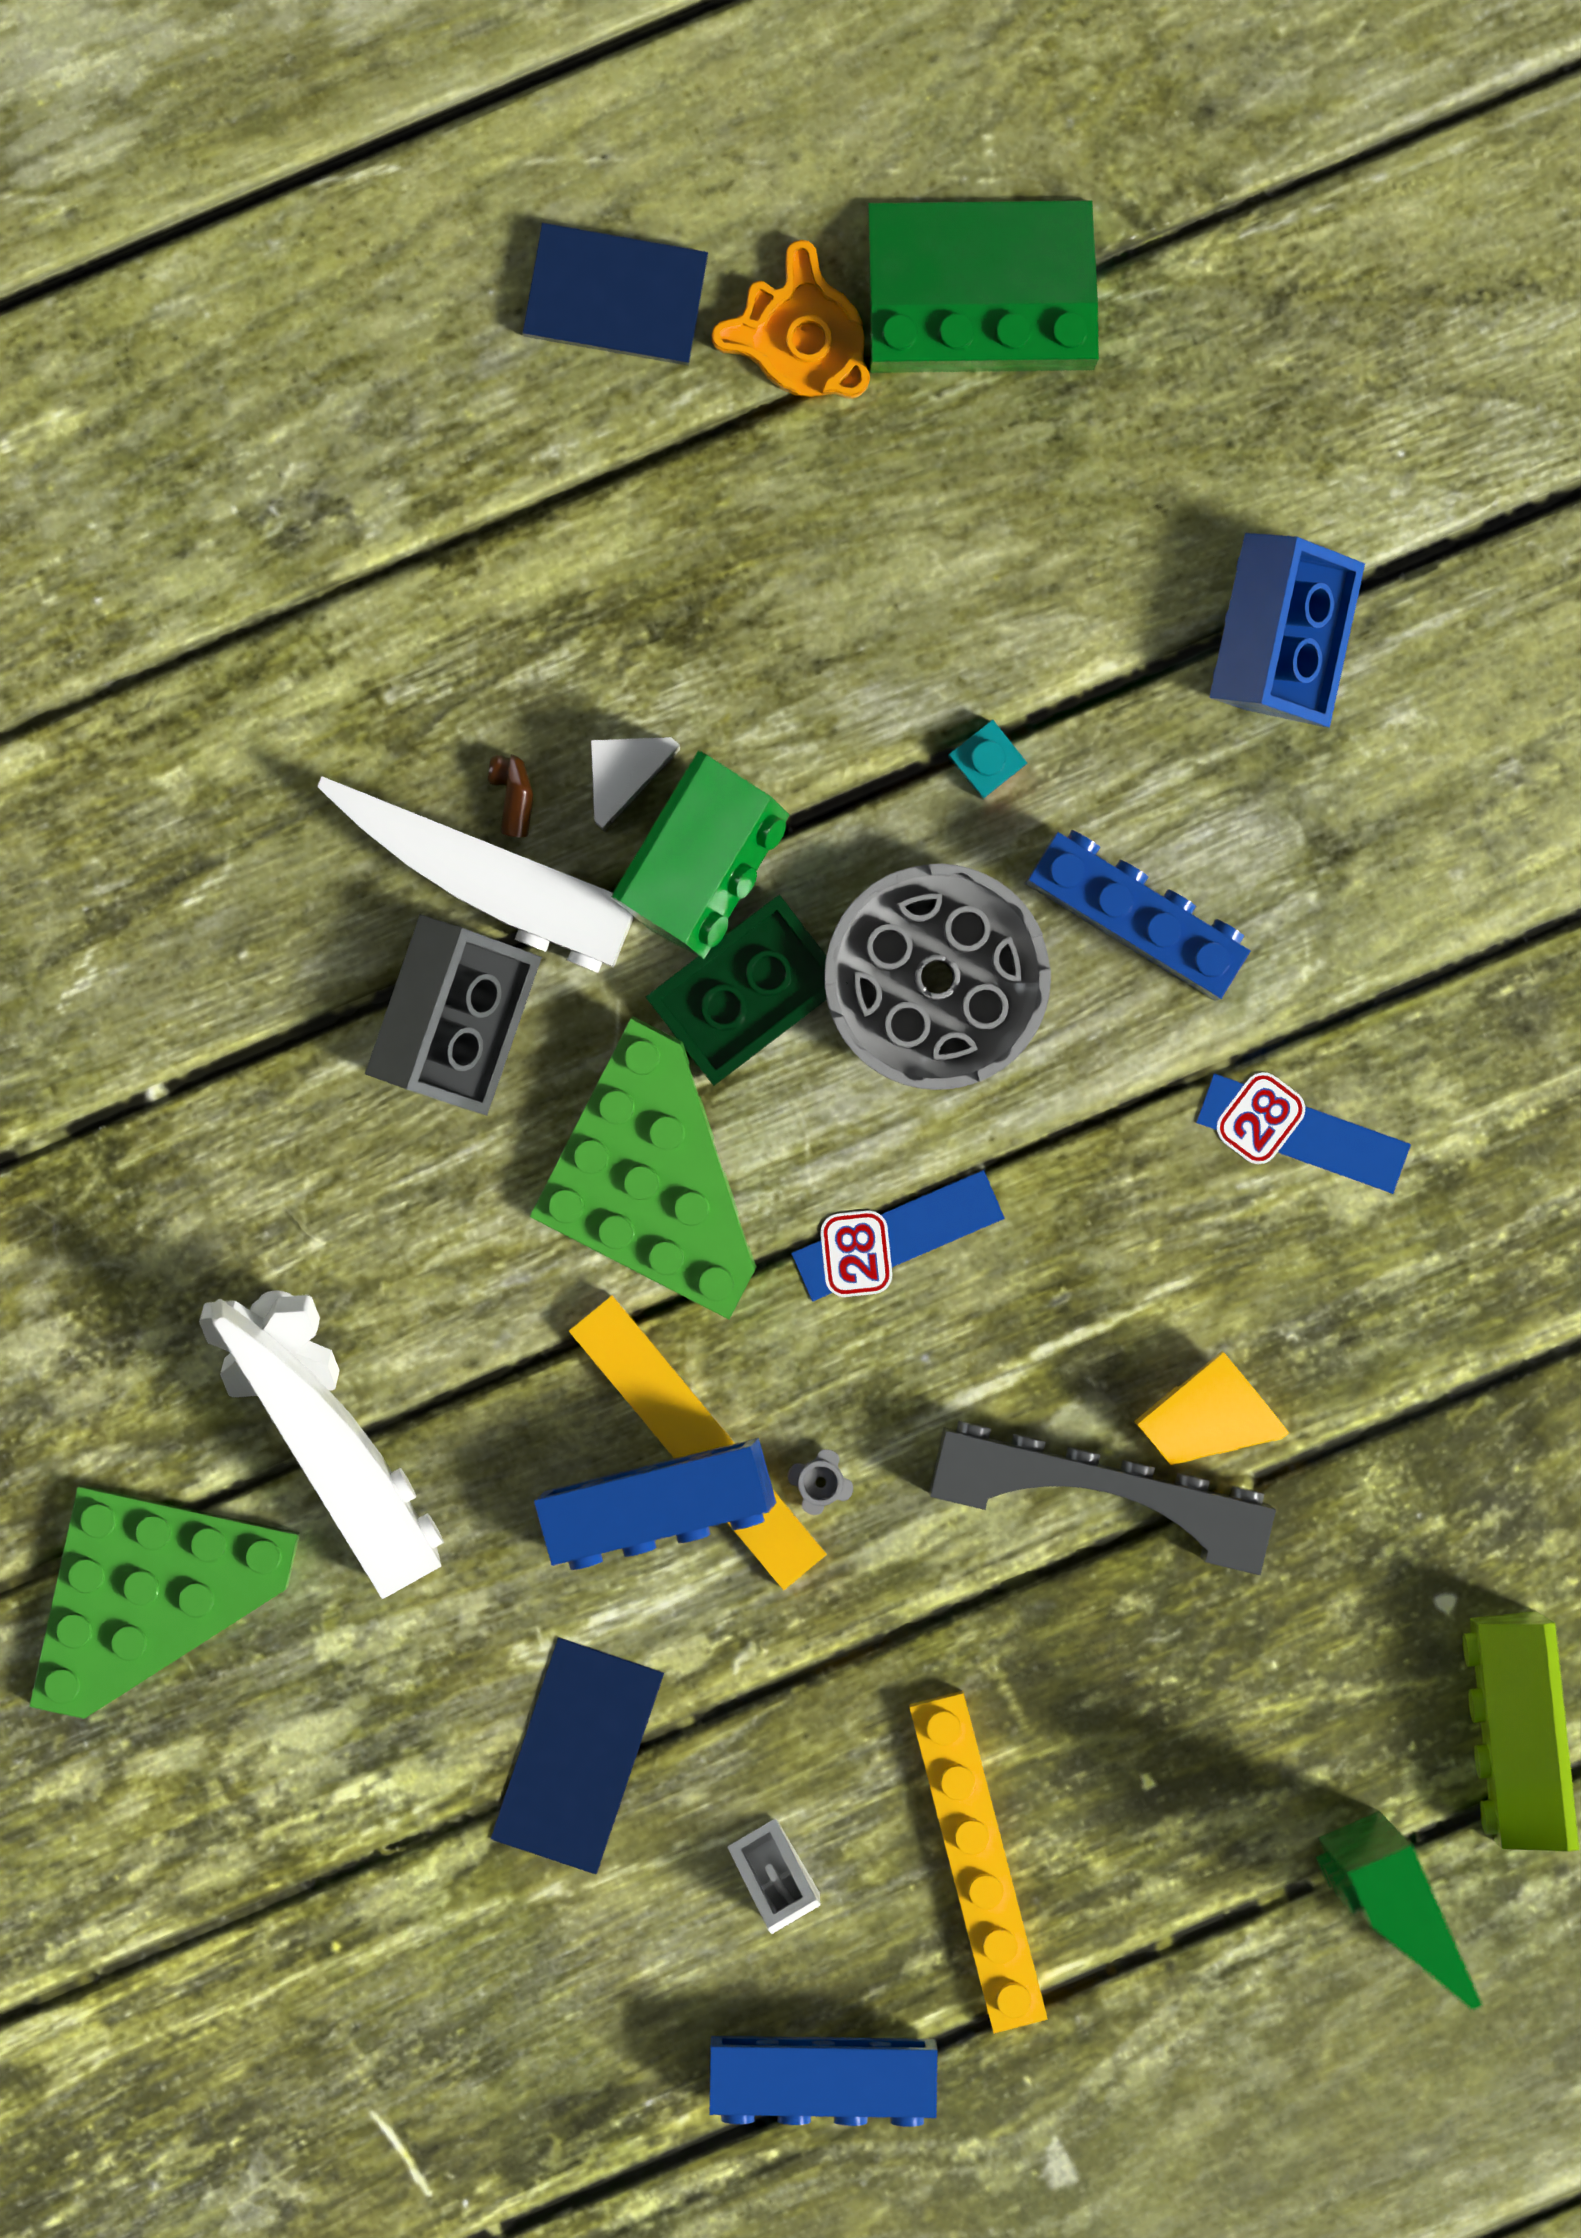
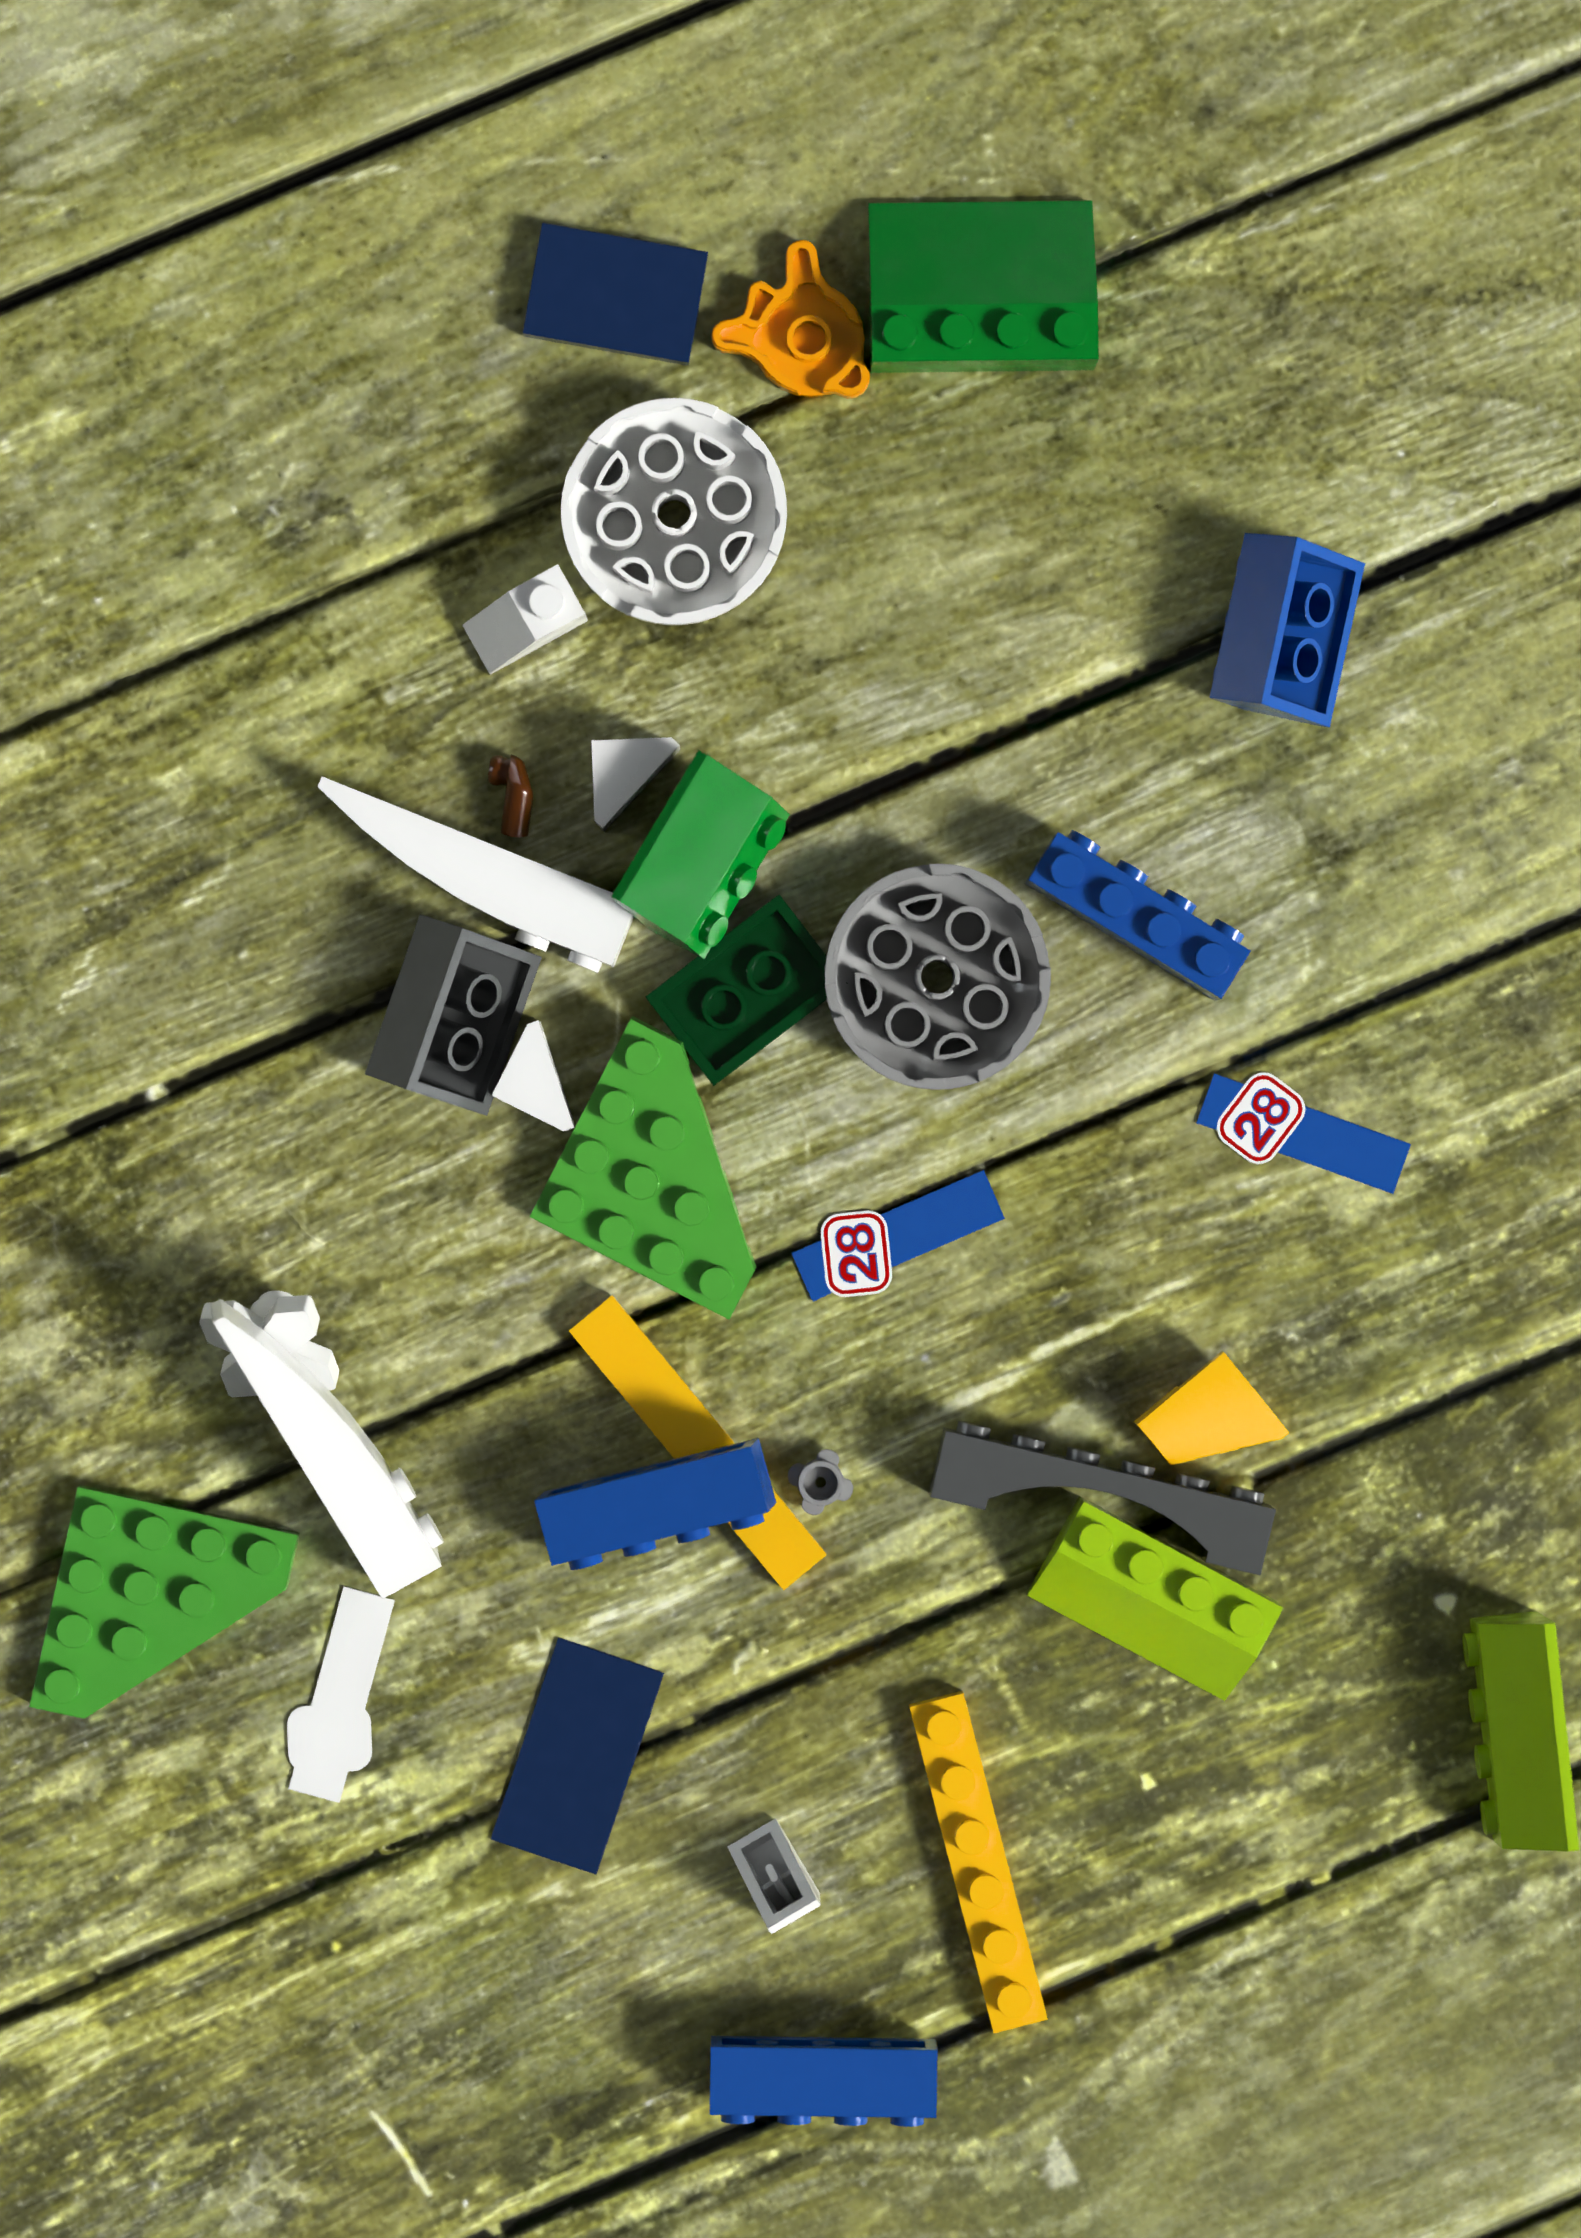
(336, 1728): none -> white sticker
(525, 619): none -> white slope
(533, 1081): none -> white slope
(662, 455): none -> white brick
(987, 759): teal plate -> none
(1154, 1599): none -> lime slope
(1384, 1881): green slope -> none

